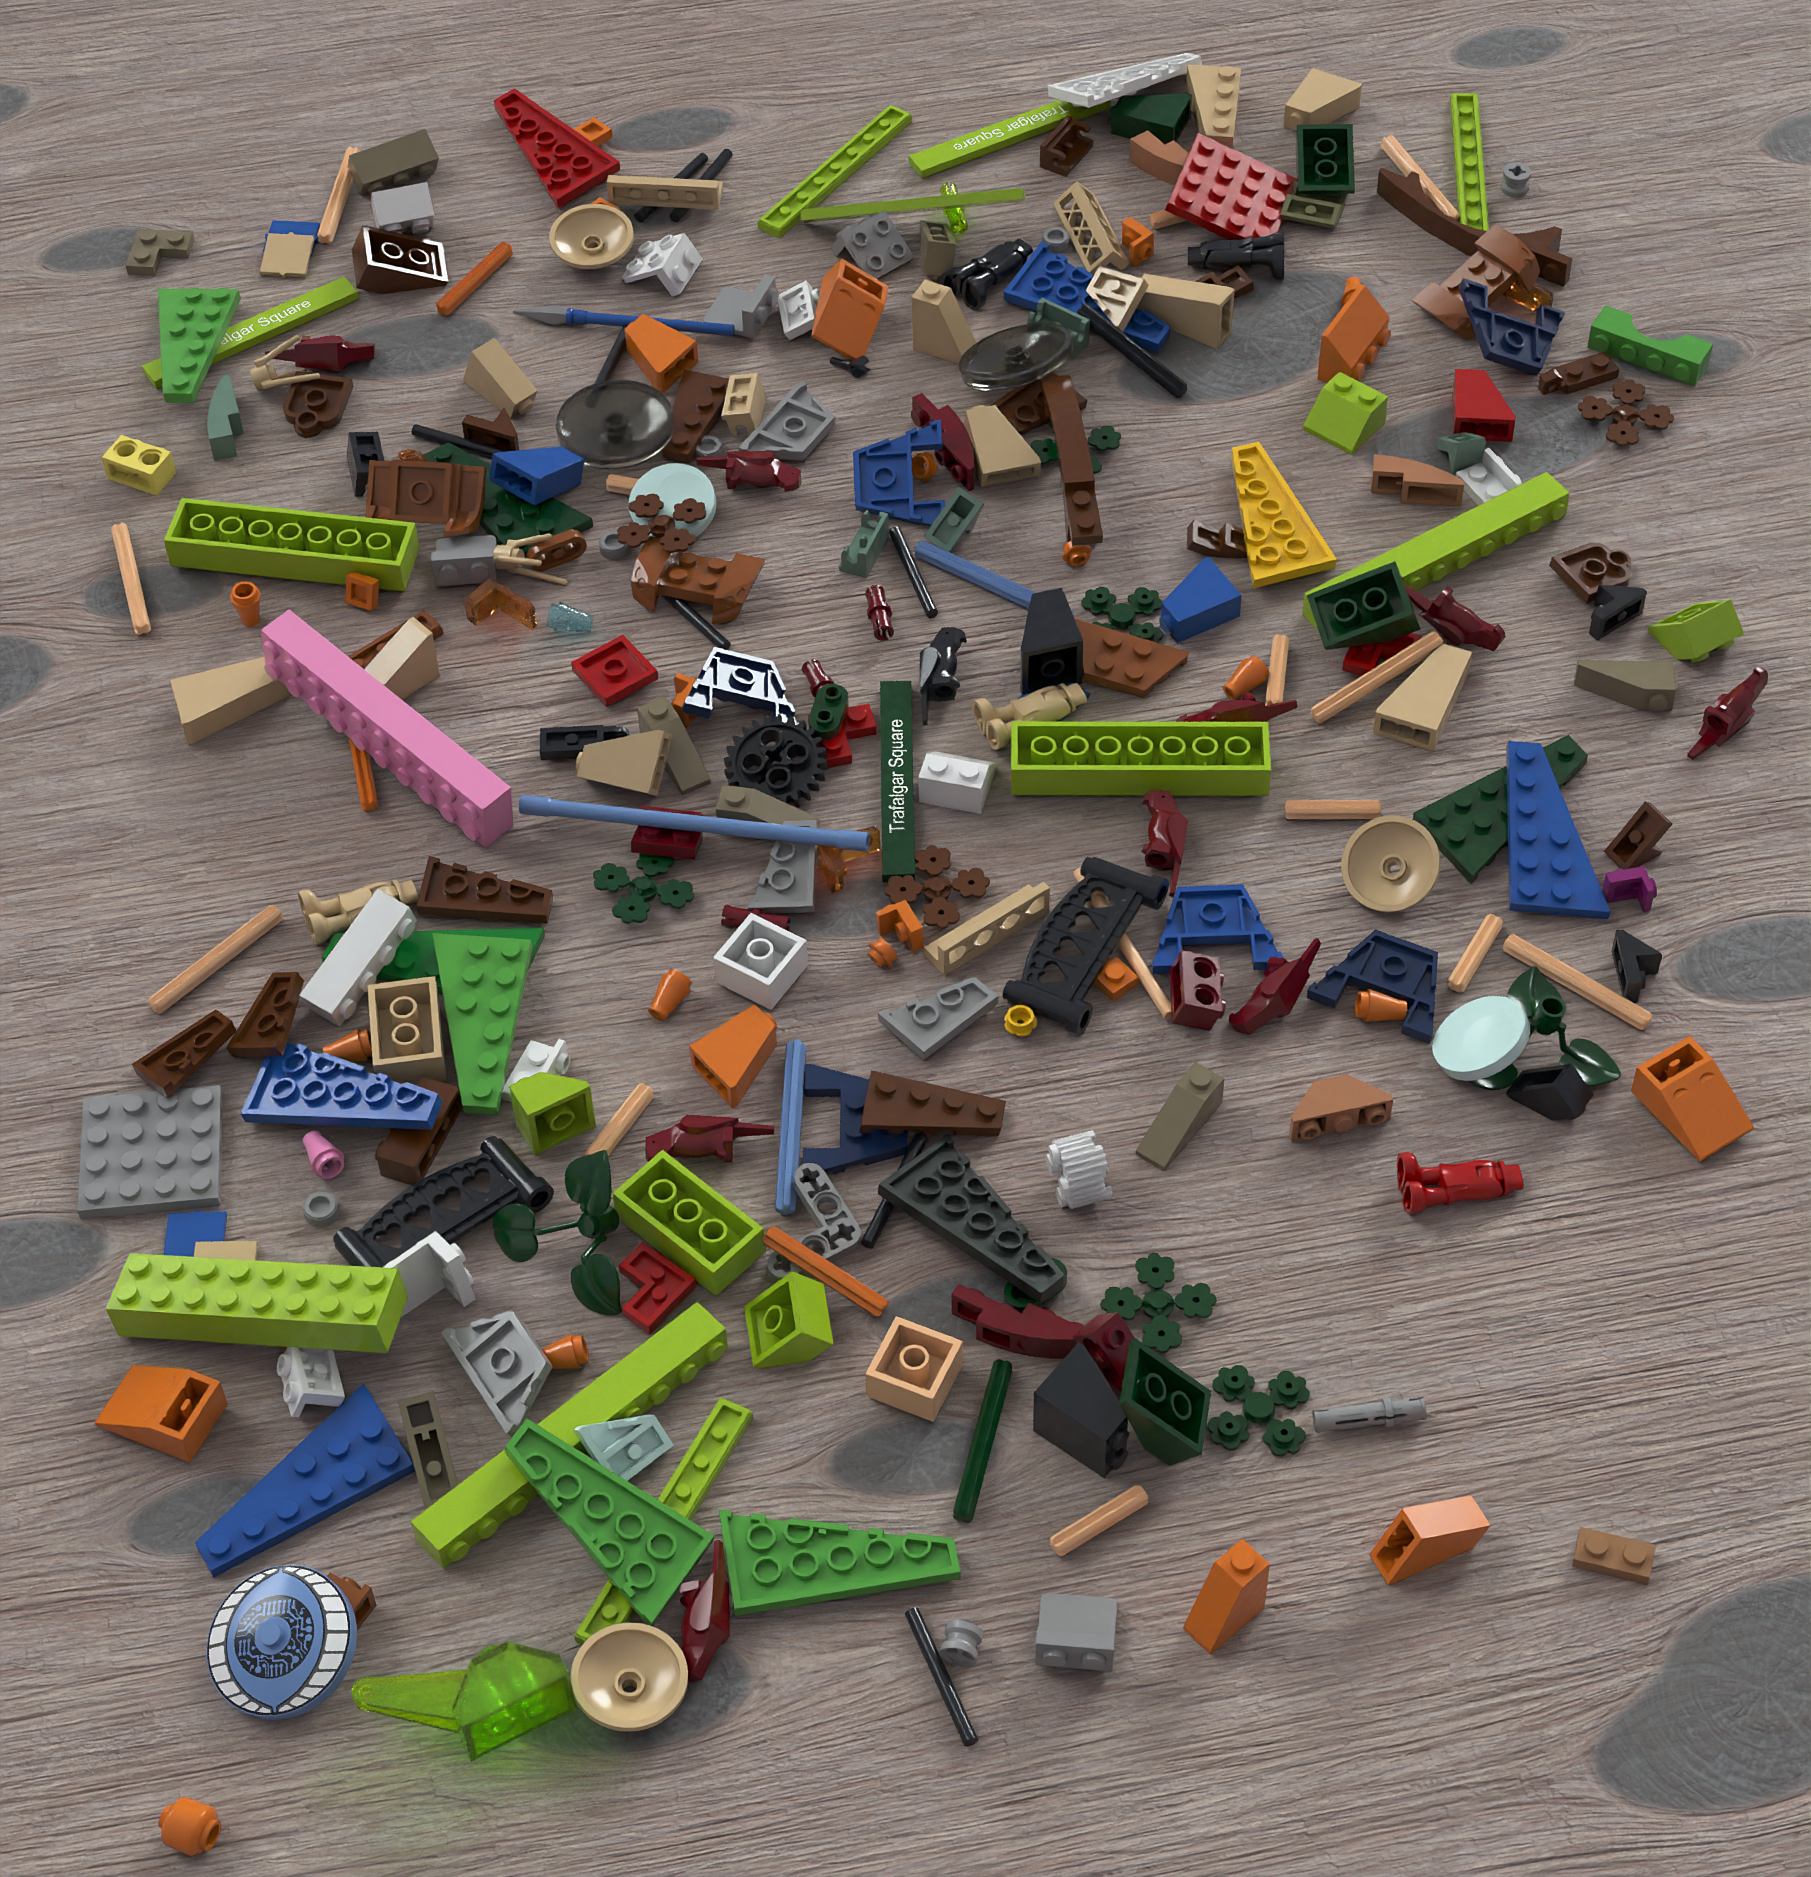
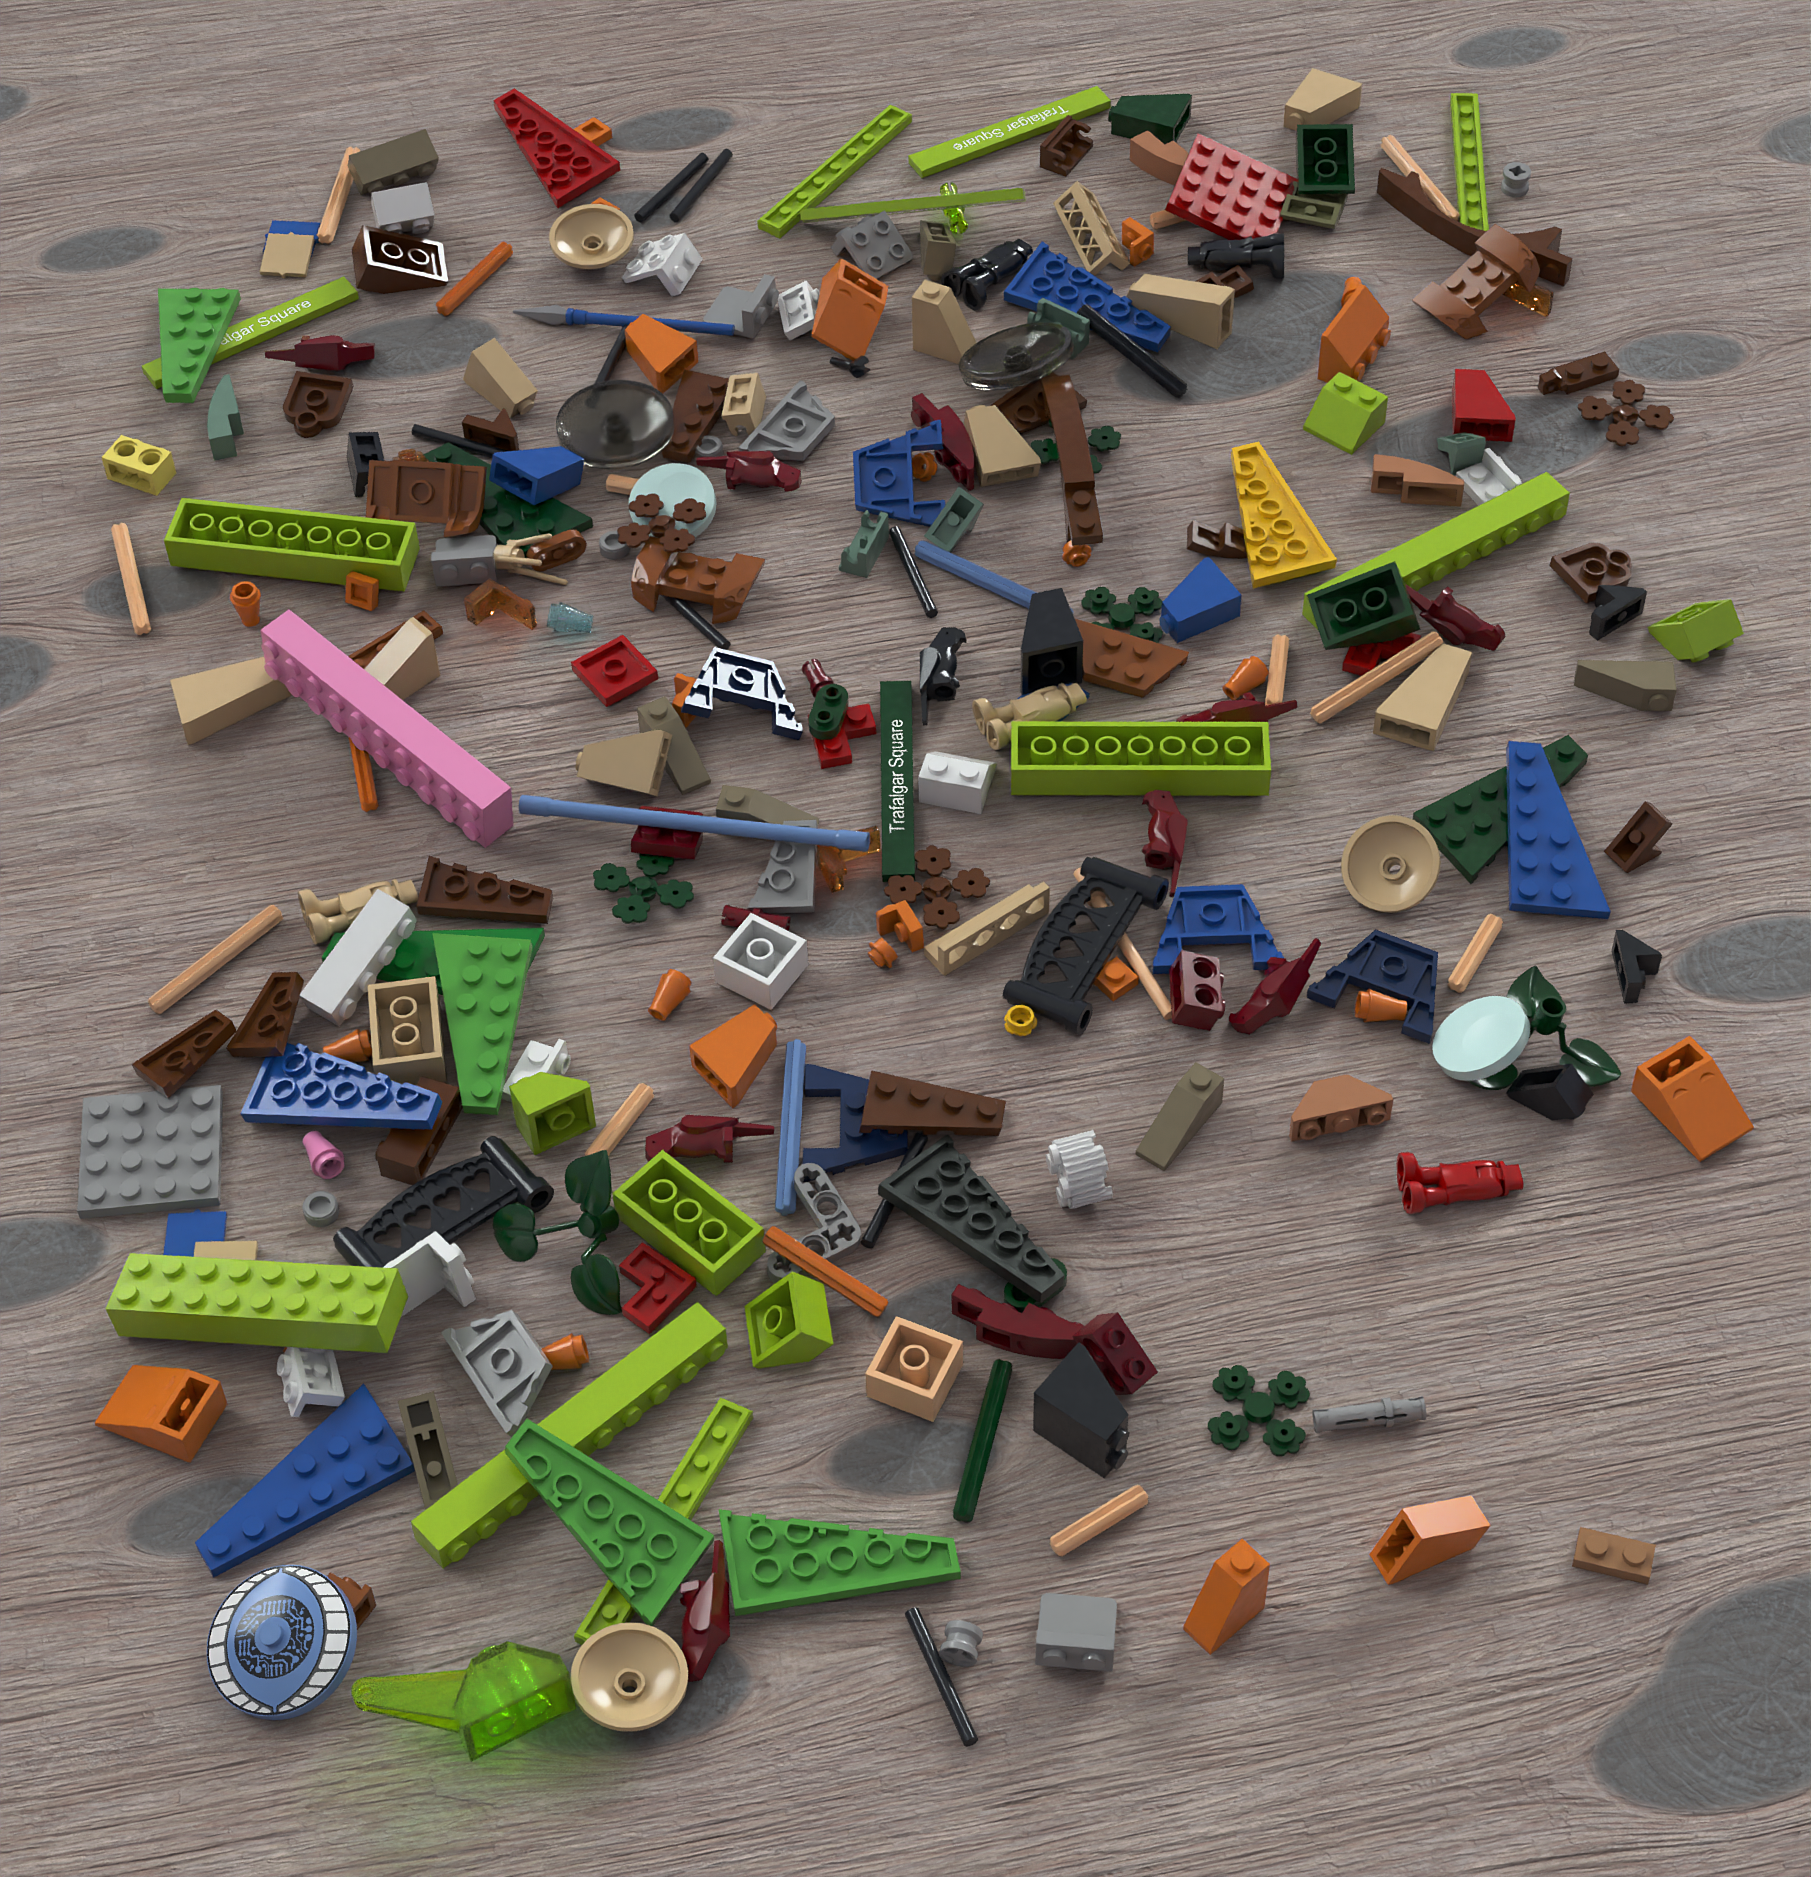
(152, 245): dark tan plate -> none
(189, 1826): orange head -> none
(265, 375): tan plant -> none
(570, 741): black hinge -> none
(625, 1444): light aqua wing -> none
(664, 192): tan fence -> none
(777, 760): black gear -> none
(879, 612): dark red pin -> none
(938, 1019): light grey wing -> none
(1057, 239): light grey tile -> none
(1117, 294): tan wing -> none
(1124, 81): white wing -> none
(1159, 1303): dark green plant -> none
(1164, 1405): dark green slope -> none
(1214, 100): tan wedge -> none
(1332, 809): light nougat axle -> none
(1507, 338): dark blue wing -> none
(1577, 982): light nougat axle -> none
(1628, 885): magenta bracket -> none
(1677, 358): bright green arch -> none
(1730, 712): dark red animal -> none

